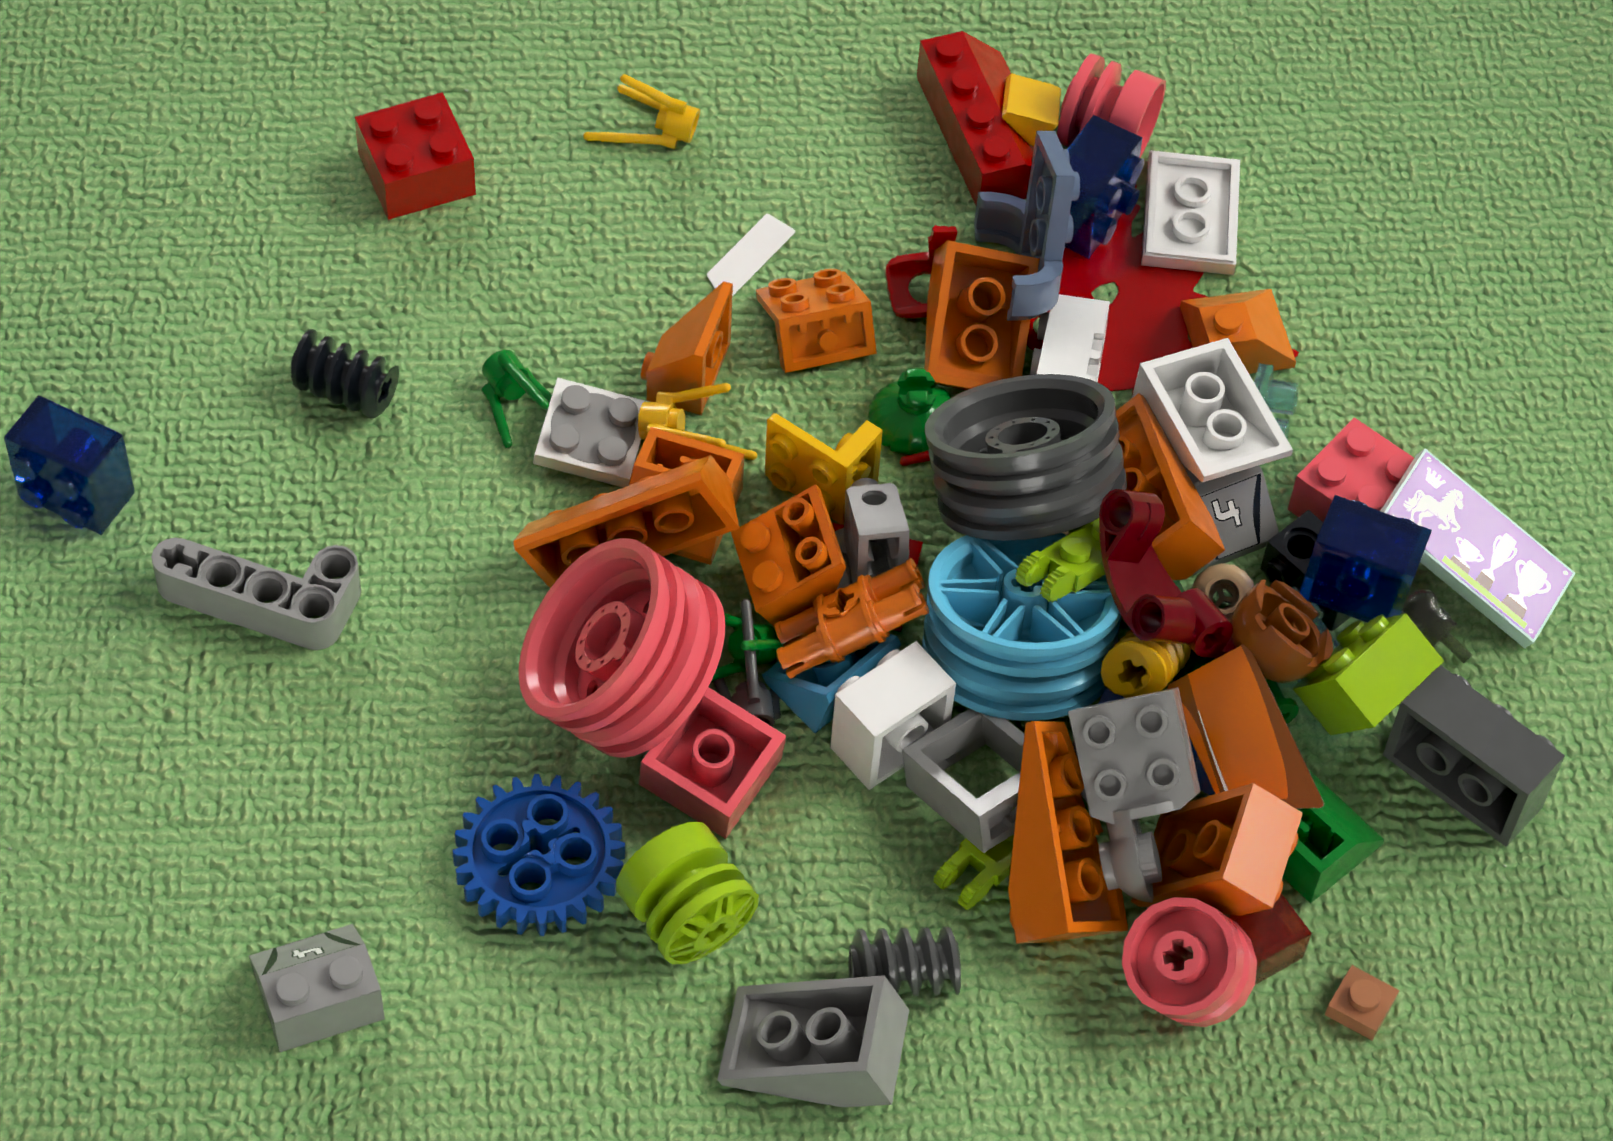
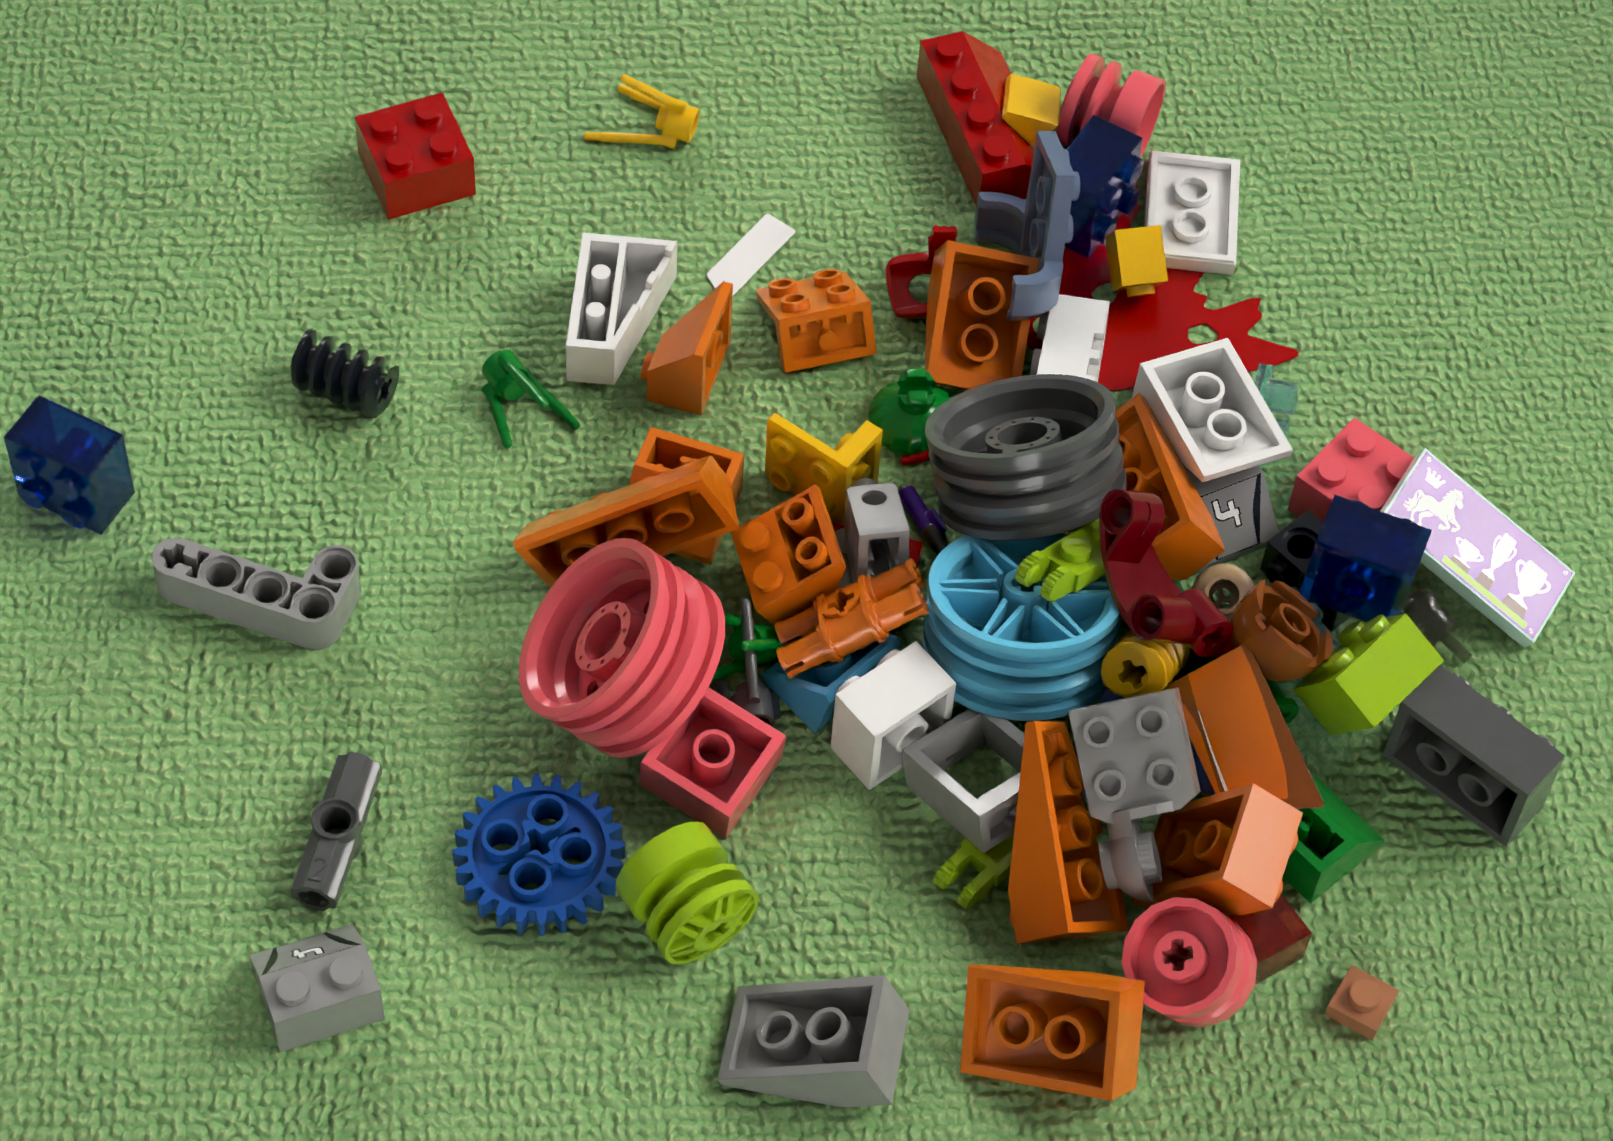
(330, 855): none -> dark grey piece
(590, 433): light grey piece -> none
(614, 301): none -> white wedge
(668, 418): yellow plant -> none
(906, 959): dark grey piece -> none
(927, 521): none -> dark purple piece
(1053, 1029): none -> orange slope
(1136, 260): none -> yellow brick
(1247, 320): orange slope -> none

